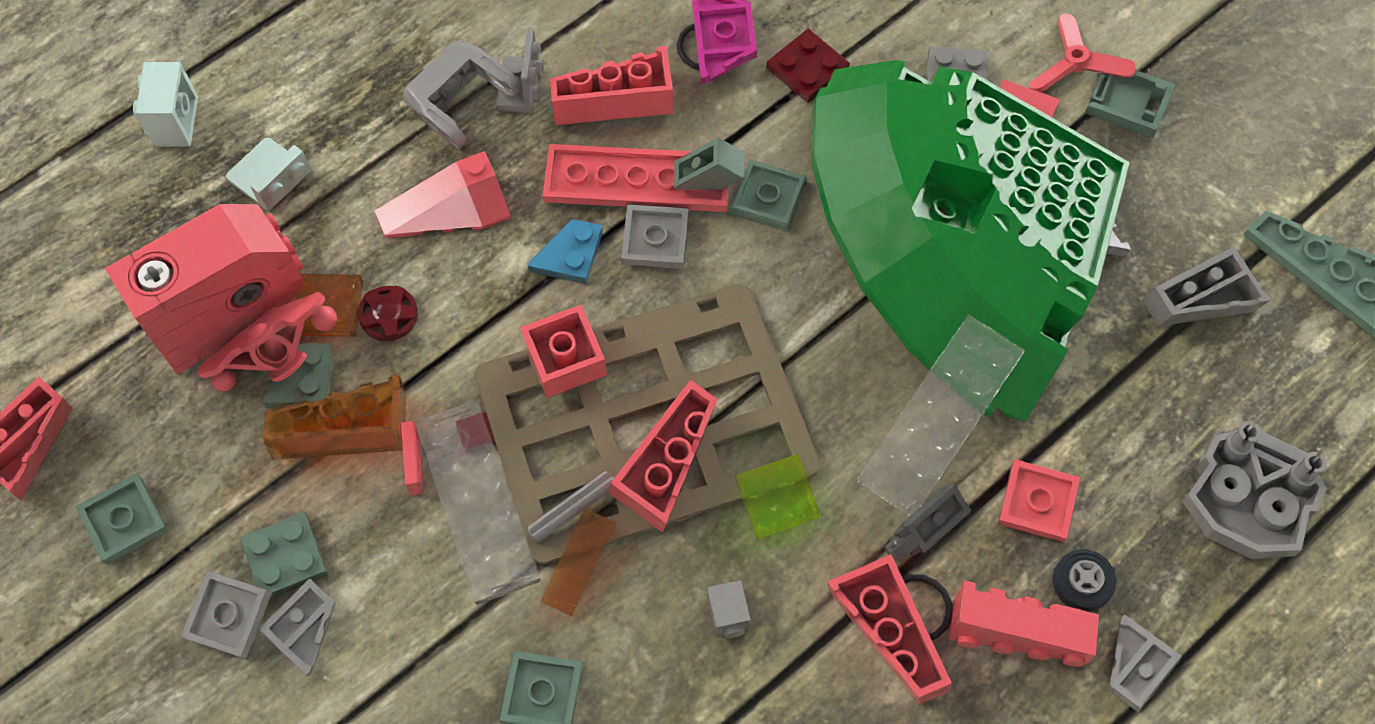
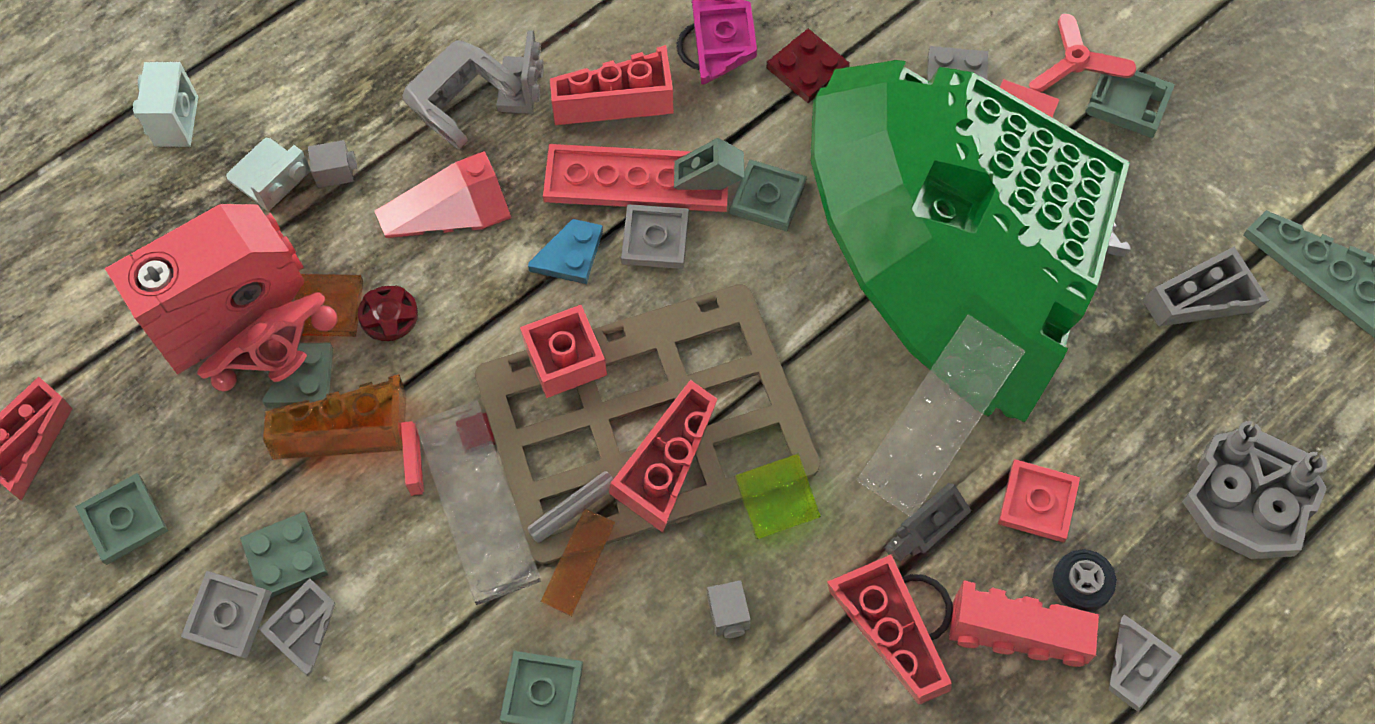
(332, 163): none -> light grey brick

